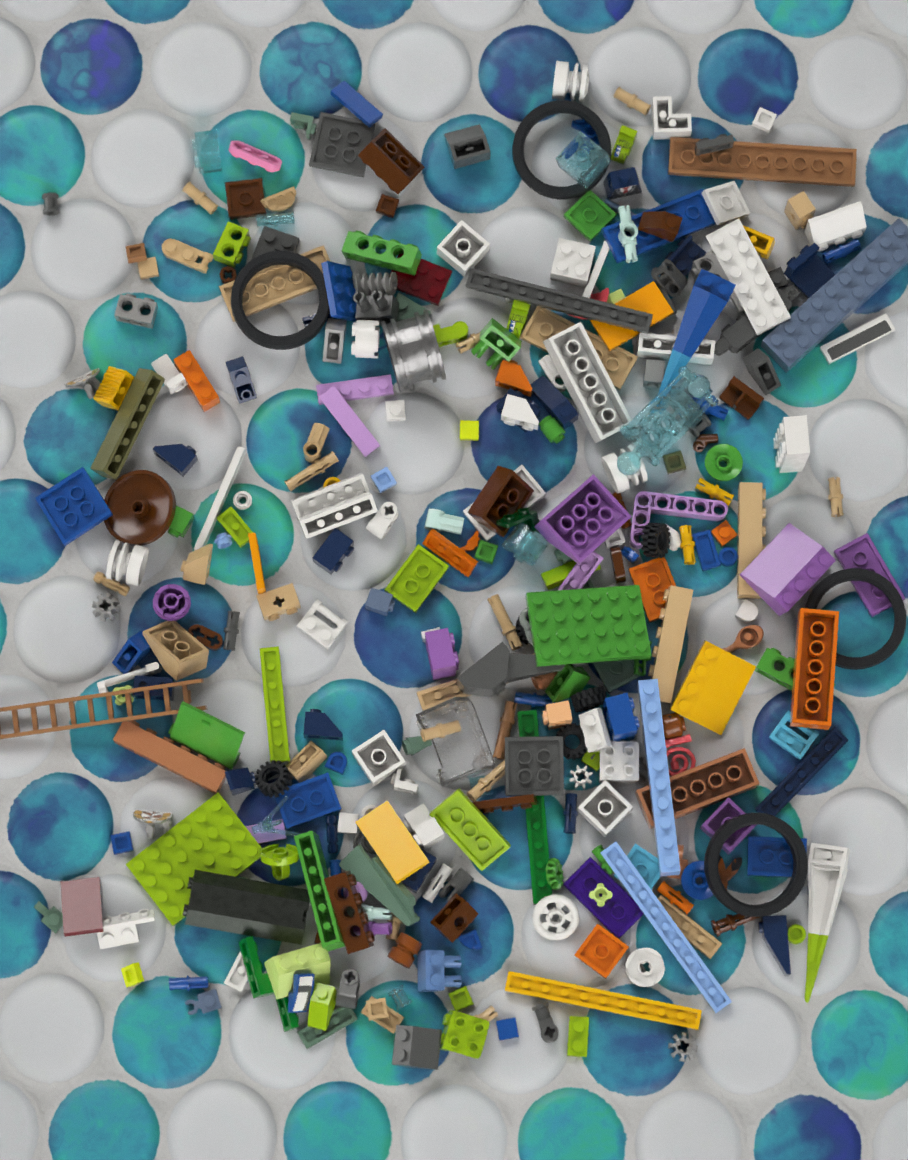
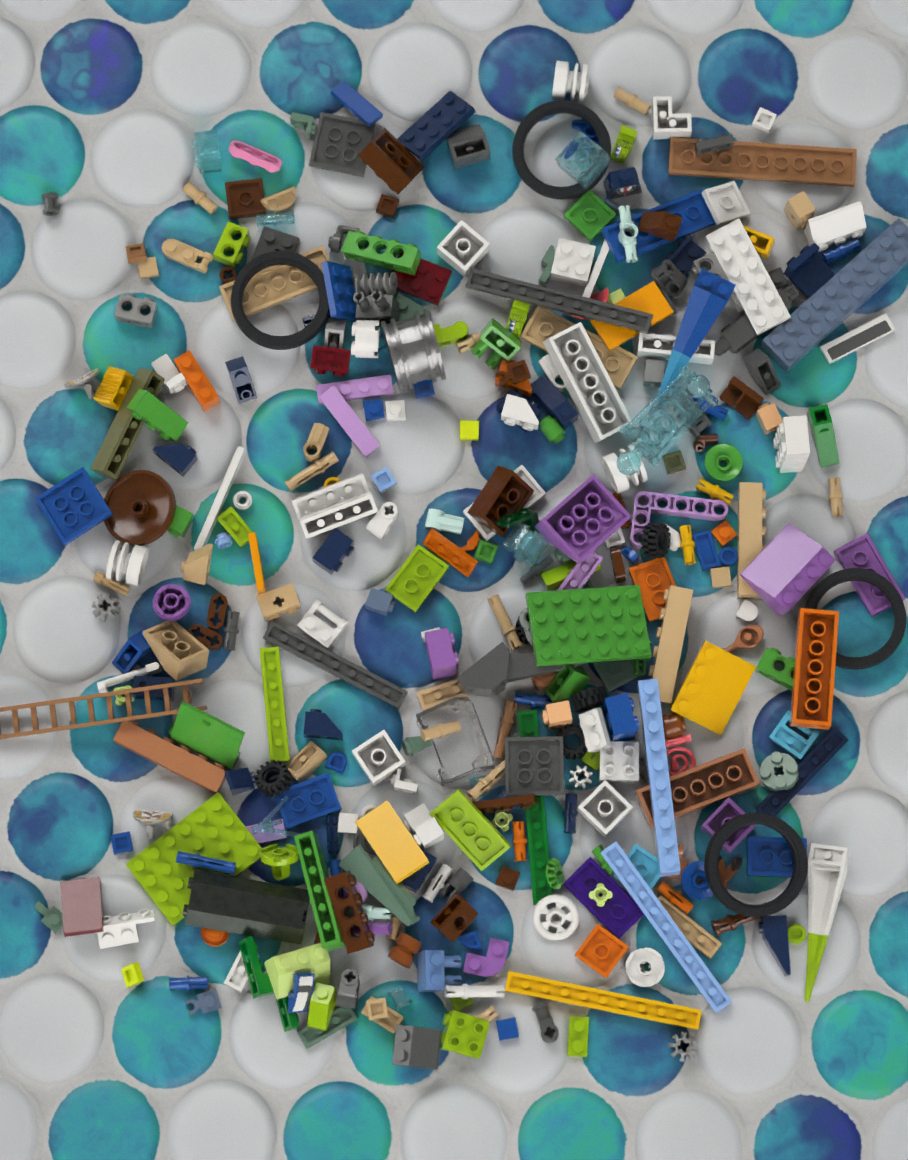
(157, 415): none -> bright green brick
(205, 862): none -> blue pin
(214, 937): none -> orange plate
(221, 612): none -> reddish brown beam
(330, 360): none -> dark red bracket
(335, 665): none -> dark grey plate
(336, 241): none -> dark grey plate
(373, 409): none -> blue plate
(424, 388): none -> blue tile
(436, 125): none -> dark blue plate
(474, 991): none -> white pin
(490, 964): none -> medium lavender plate
(502, 815): none -> yellowish green plate
(507, 878): none -> reddish brown plate
(516, 372): none -> reddish brown plate
(519, 841): none -> orange pin
(536, 569): none -> dark grey bar
(547, 263): none -> sand green slope
(720, 577): none -> tan tile
(768, 417): none -> light nougat brick
(776, 761): none -> sand green plate
(823, 435): none -> green slope

